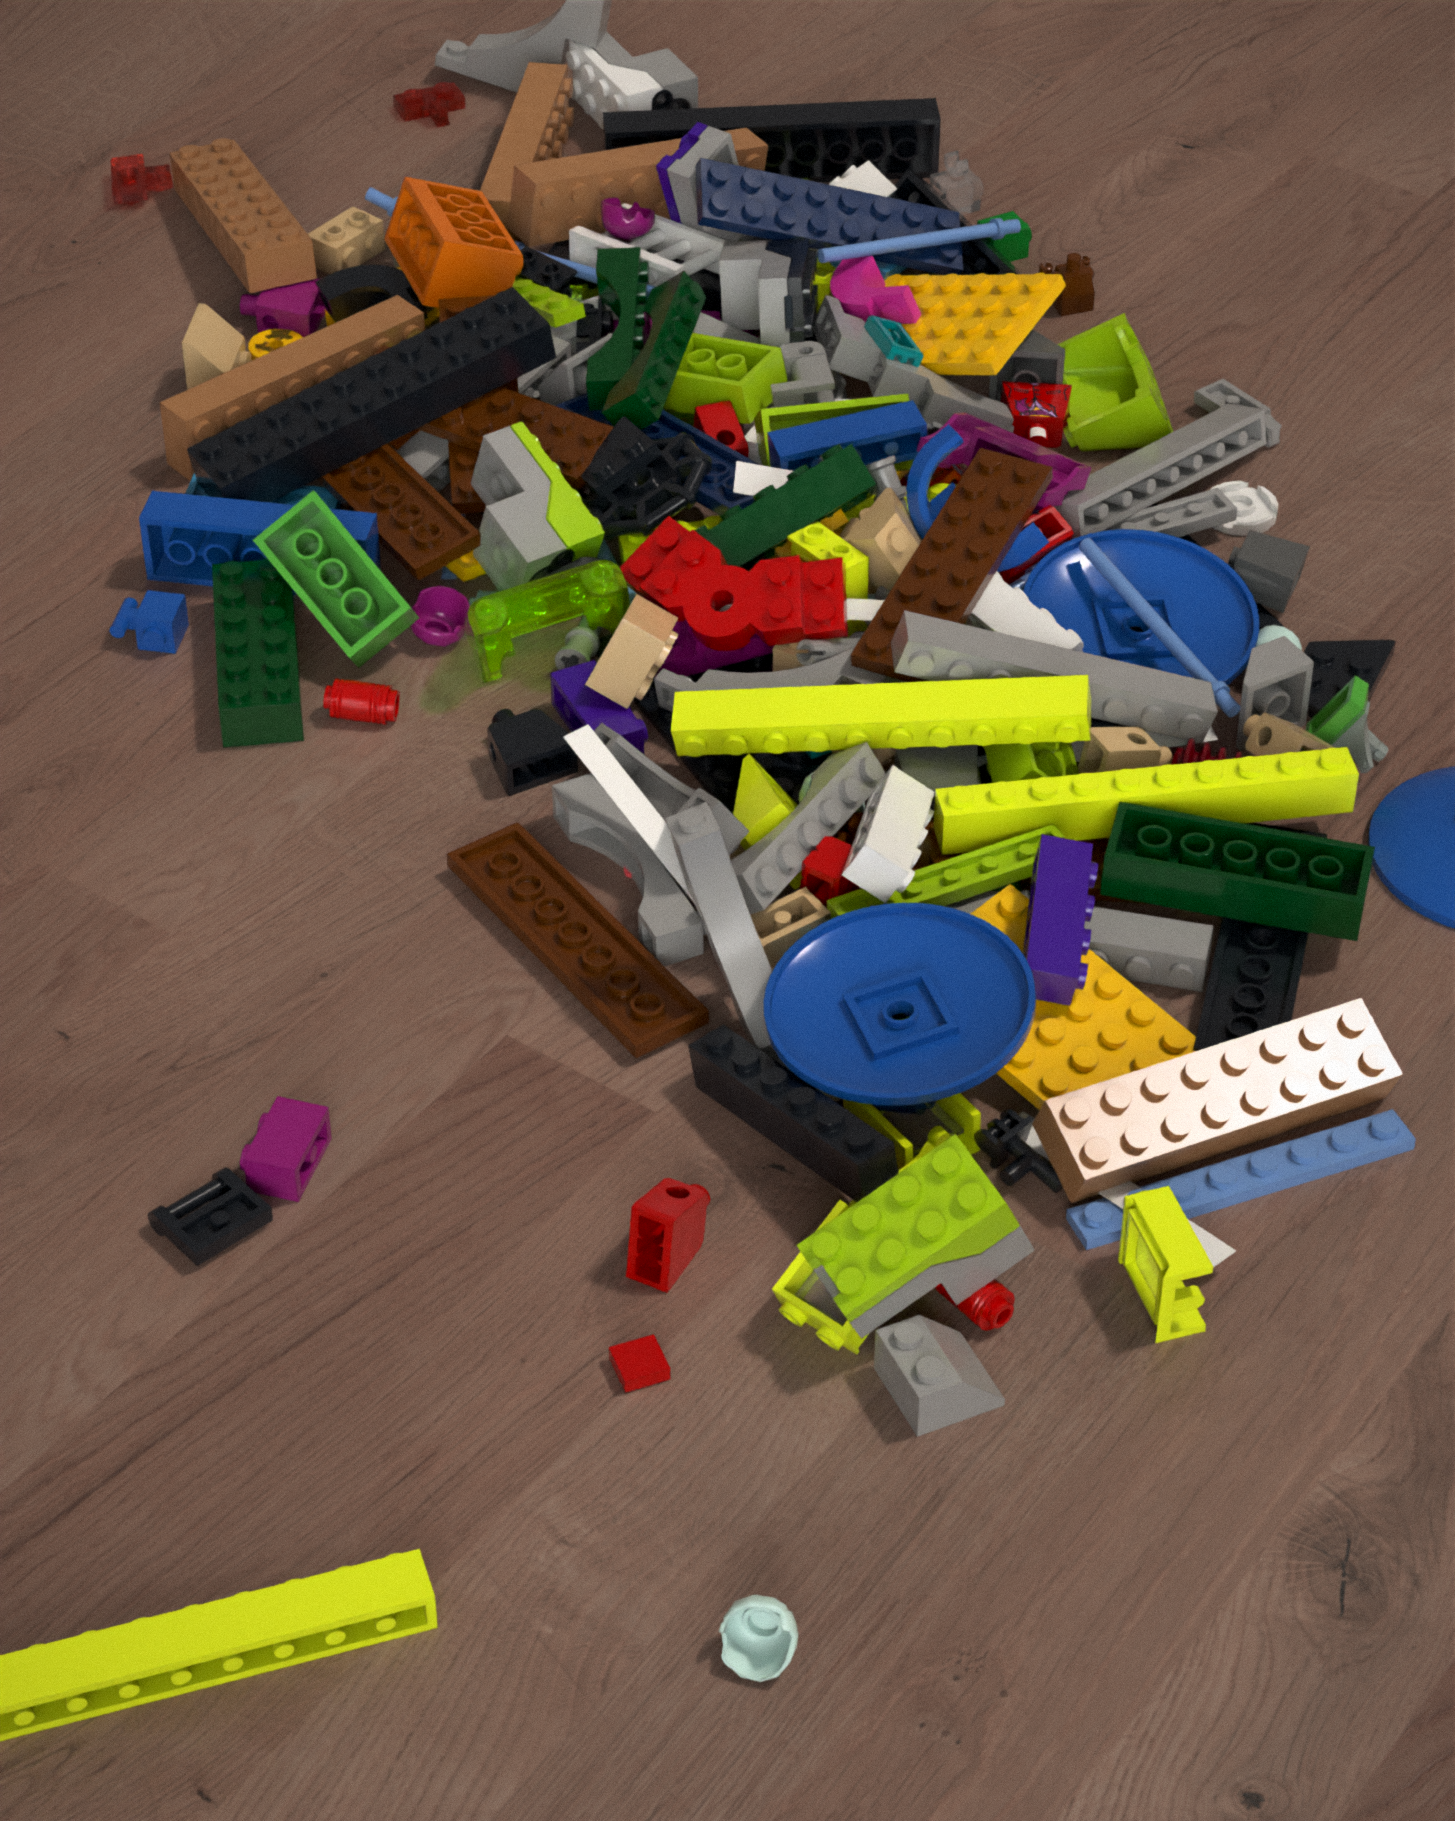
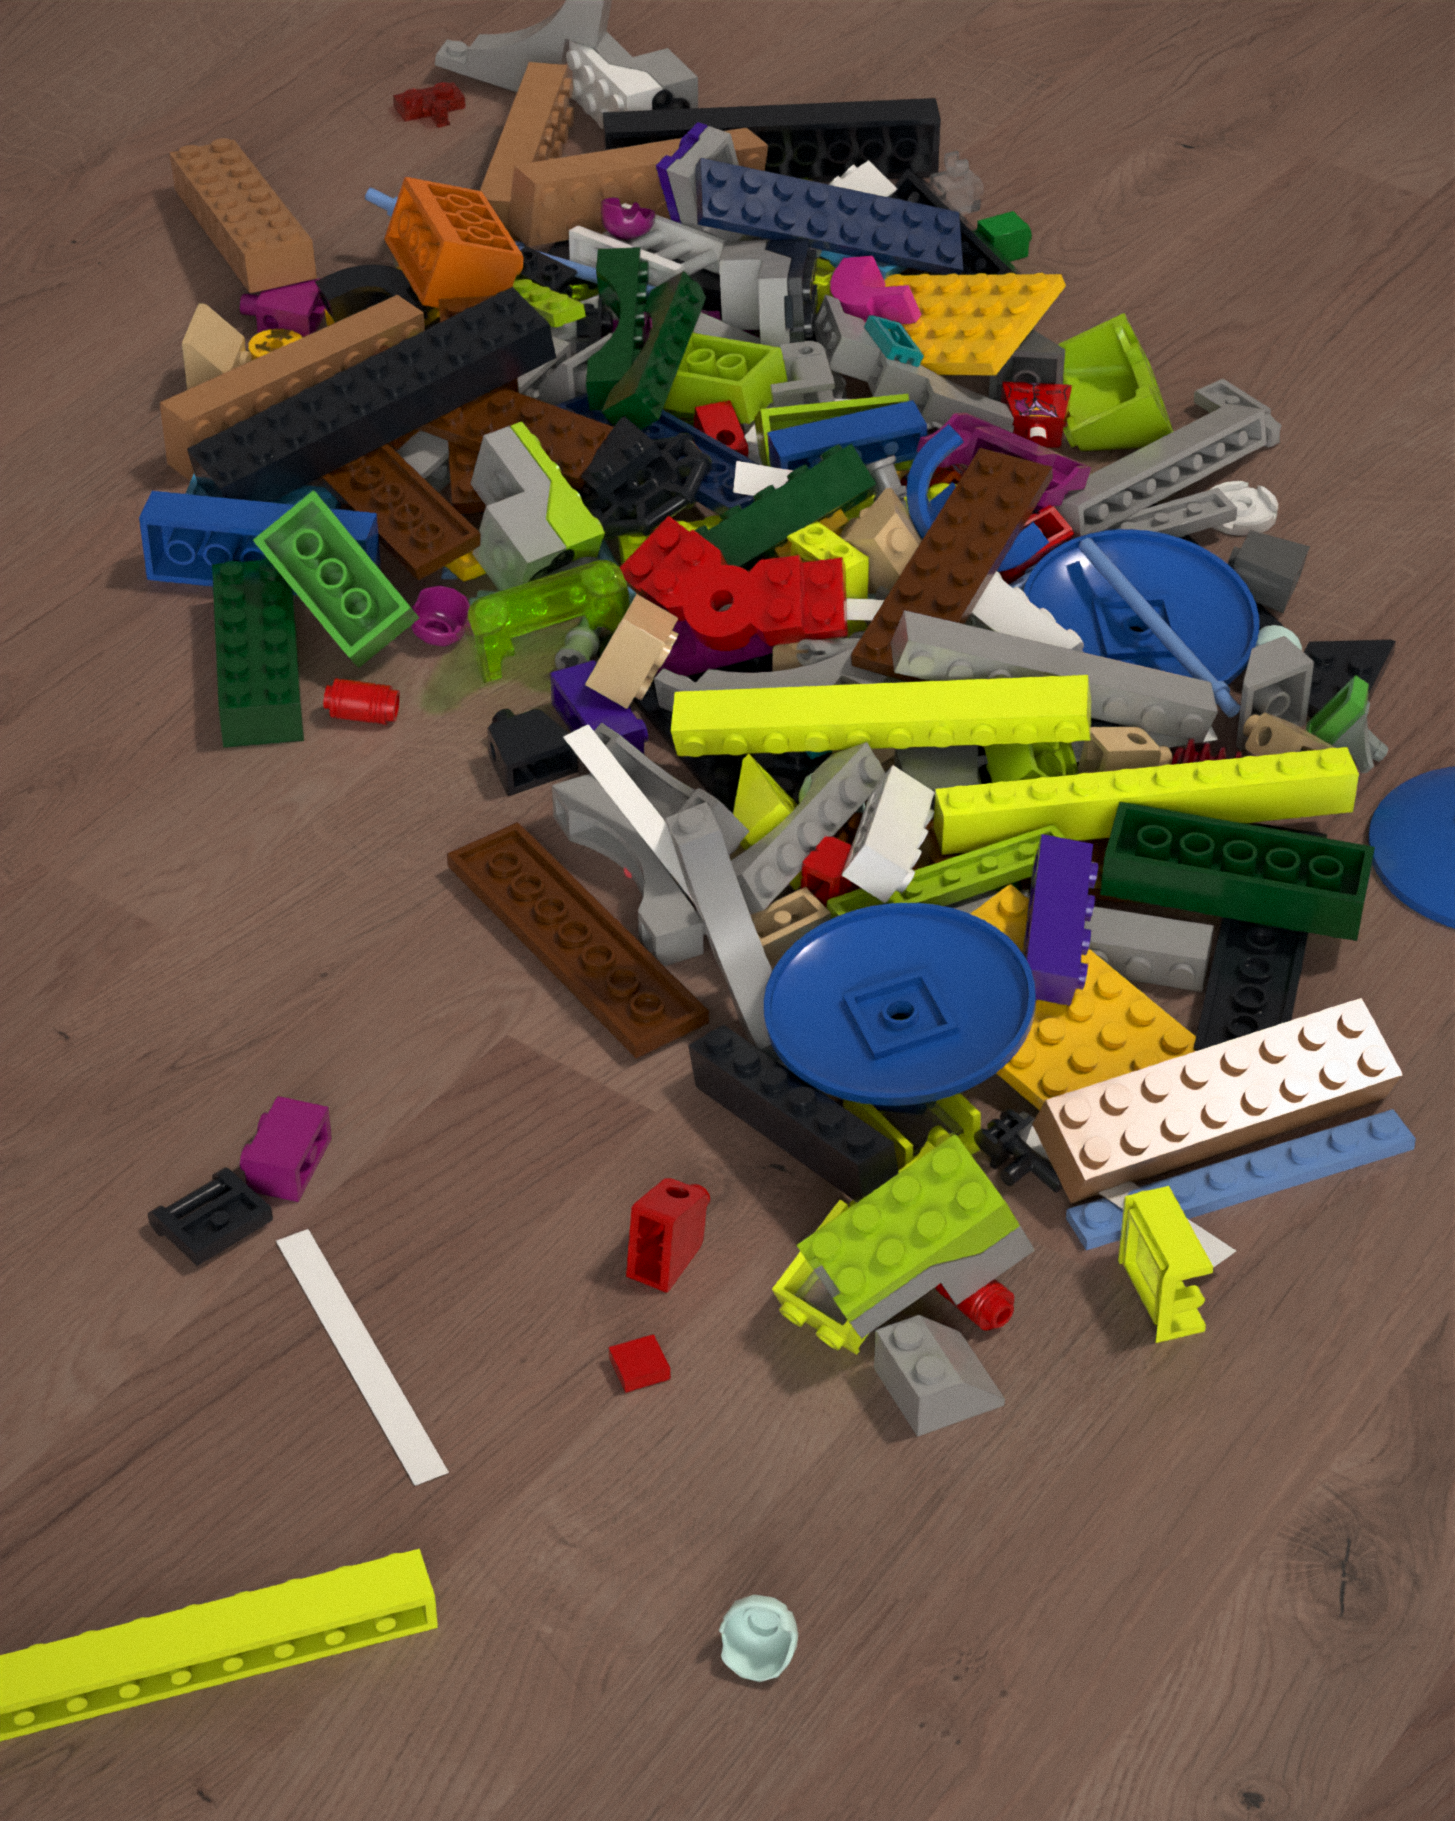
(133, 179): clear red hinge -> none
(158, 621): blue brick -> none
(347, 240): tan brick -> none
(362, 1358): none -> white sticker
(995, 229): medium blue bar -> none
(1079, 289): reddish brown piece -> none

